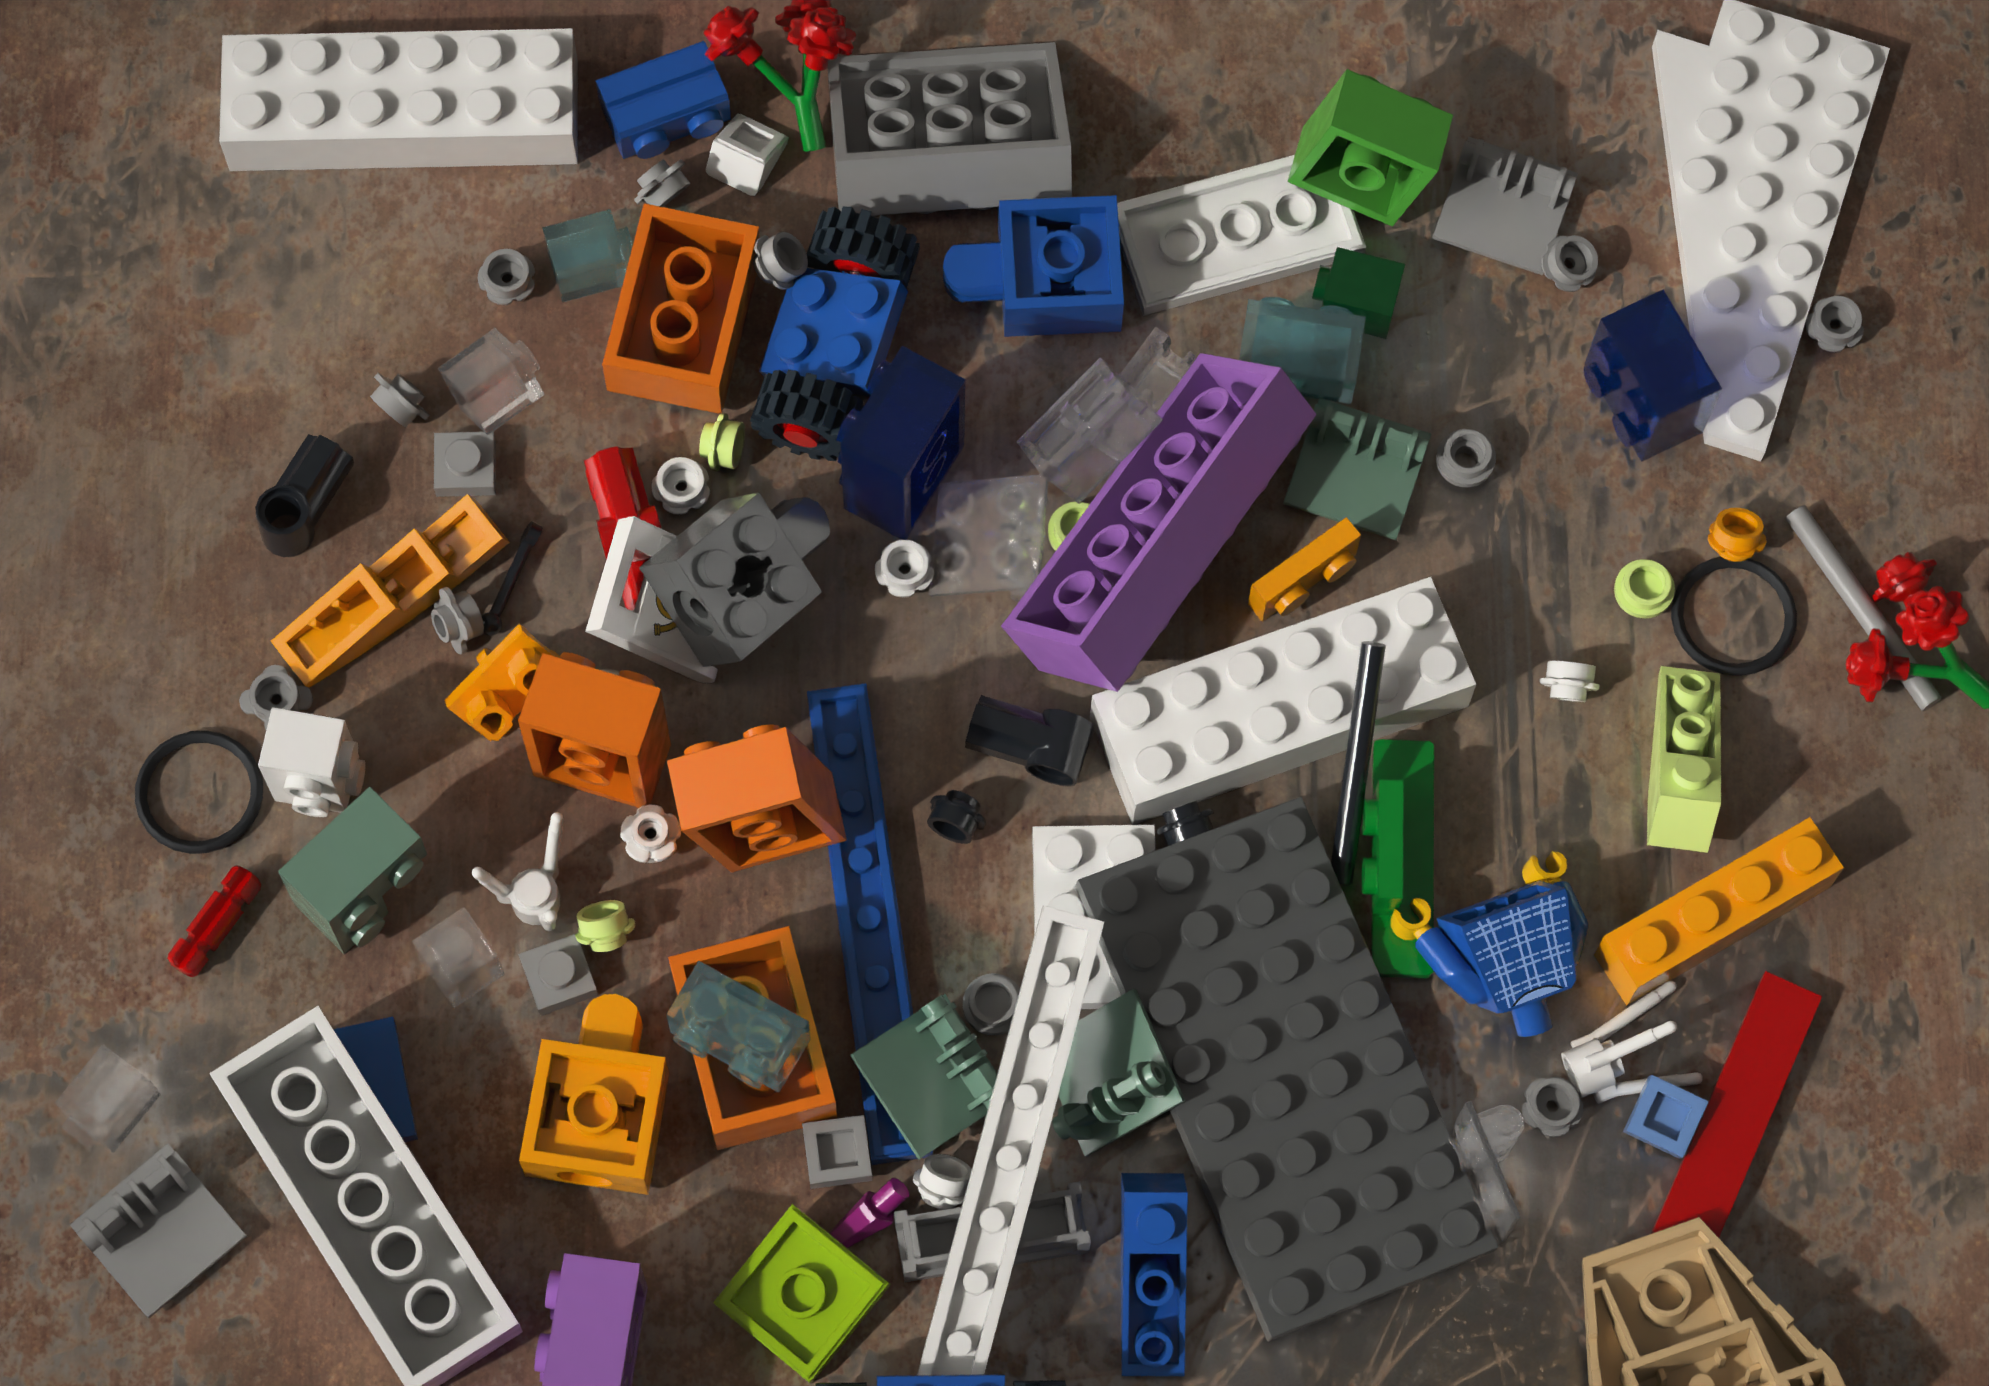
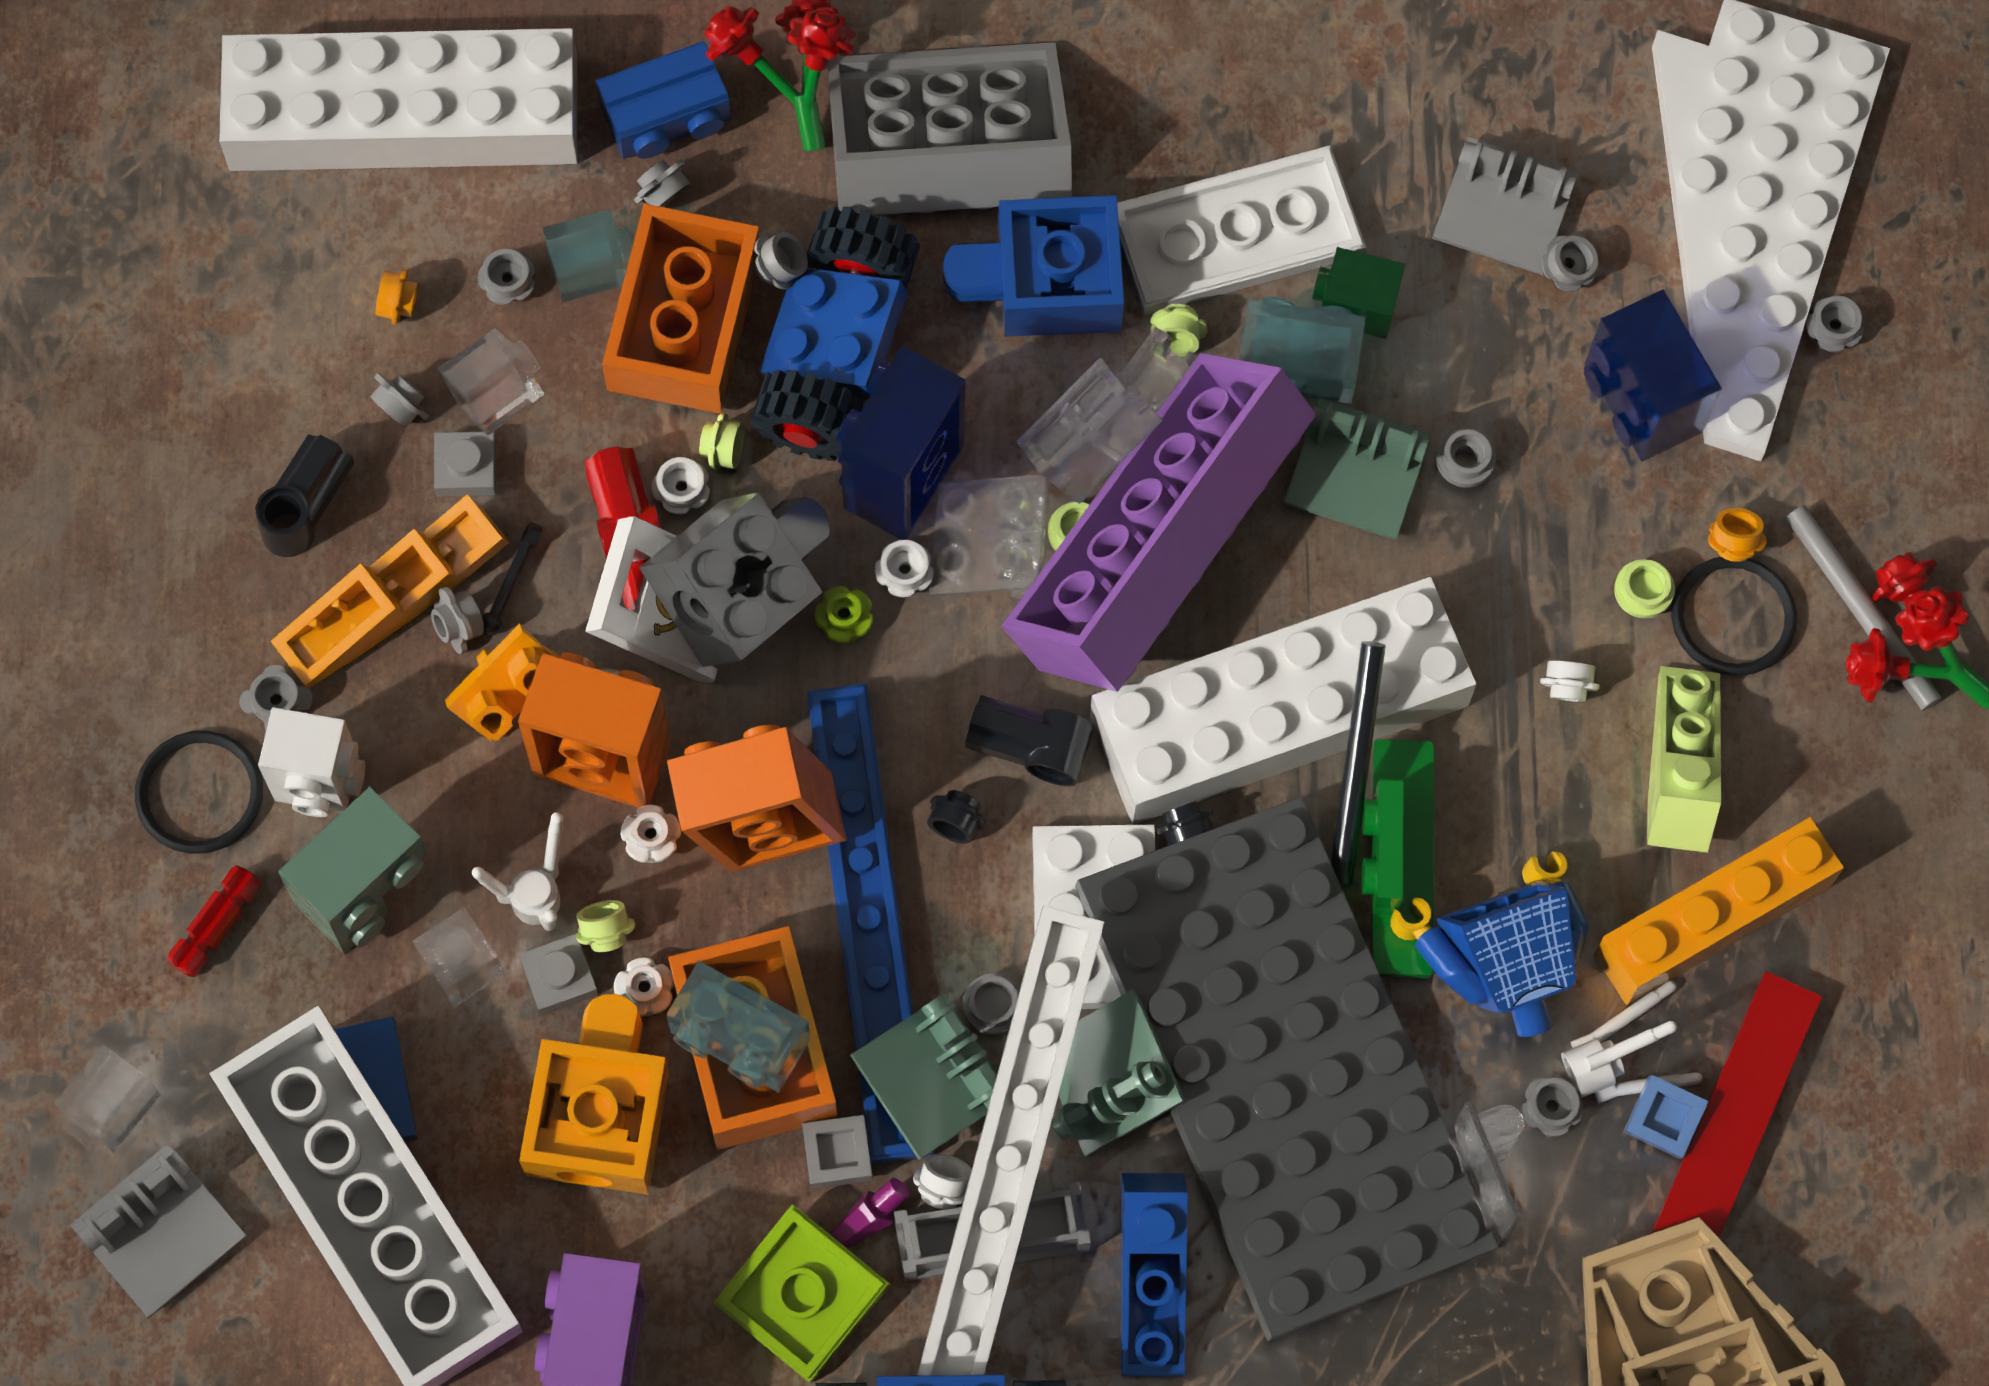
(396, 296): none -> light orange plate
(660, 981): none -> white plate
(745, 154): white slope -> none
(844, 629): none -> lime plate
(1182, 326): none -> yellowish green plate
(1287, 584): light orange plate -> none
(1370, 147): bright green brick -> none

